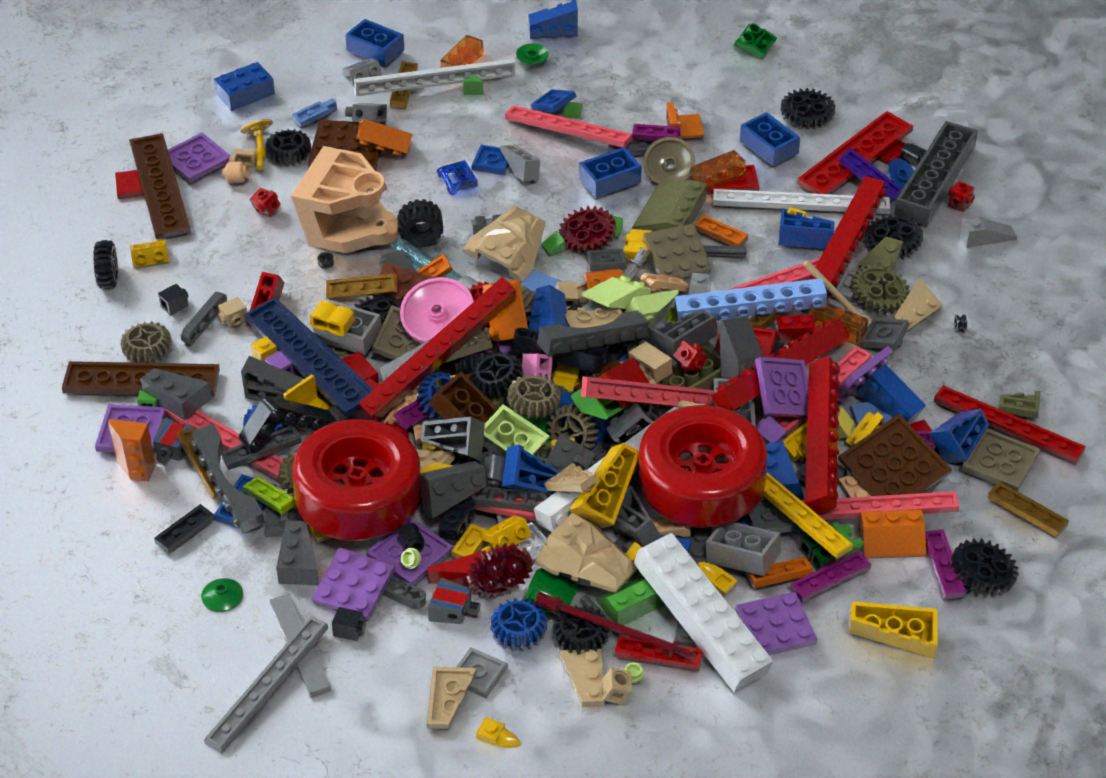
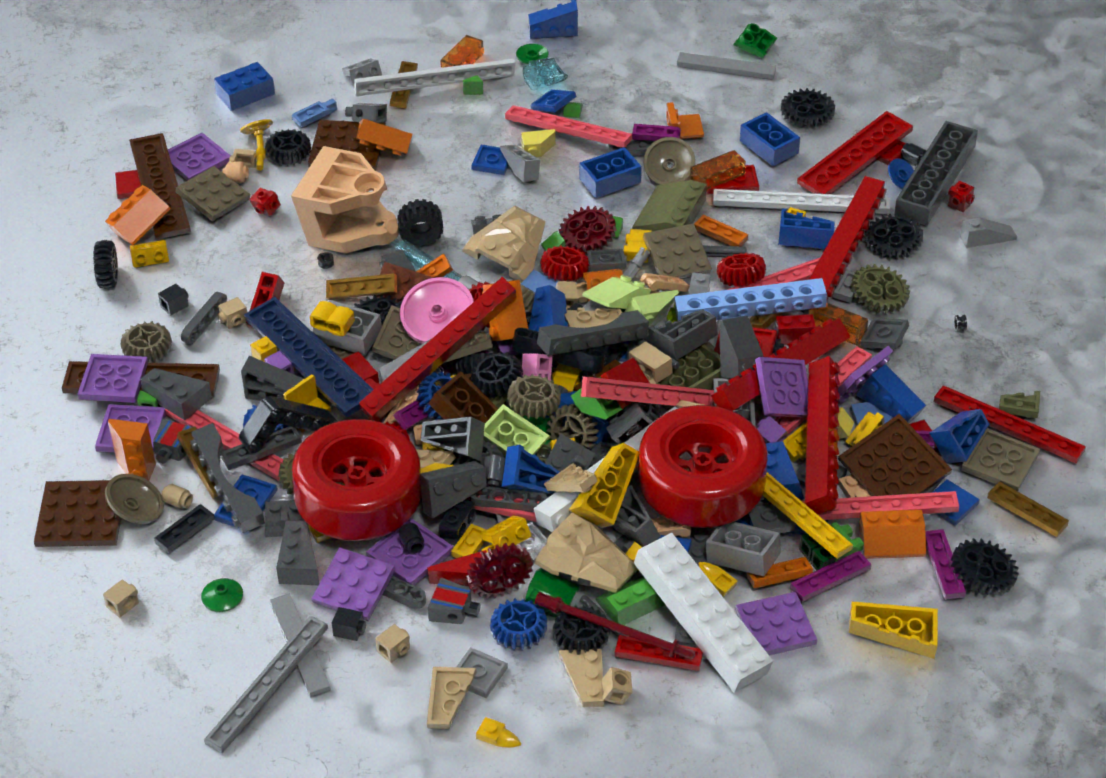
(76, 515): none -> reddish brown plate
(112, 378): none -> medium lavender plate
(121, 598): none -> tan brick
(134, 498): none -> dark tan dish
(137, 215): none -> orange slope
(177, 496): none -> tan brick
(213, 193): none -> dark tan plate
(269, 495): lime tile -> none
(375, 42): blue brick -> none
(393, 643): none -> tan brick
(411, 558): yellowish green plate -> none
(462, 174): clear blue plate -> none
(538, 142): none -> light yellow slope
(543, 73): none -> clear light blue slope
(564, 263): none -> red gear
(636, 670): yellowish green plate -> none
(690, 356): red brick -> none
(726, 65): none -> light grey tile
(741, 269): none -> red gear
(841, 299): tan piece -> none
(863, 168): dark purple plate -> none
(884, 253): olive wing -> none
(918, 305): tan wing -> none
(966, 501): none -> blue tile

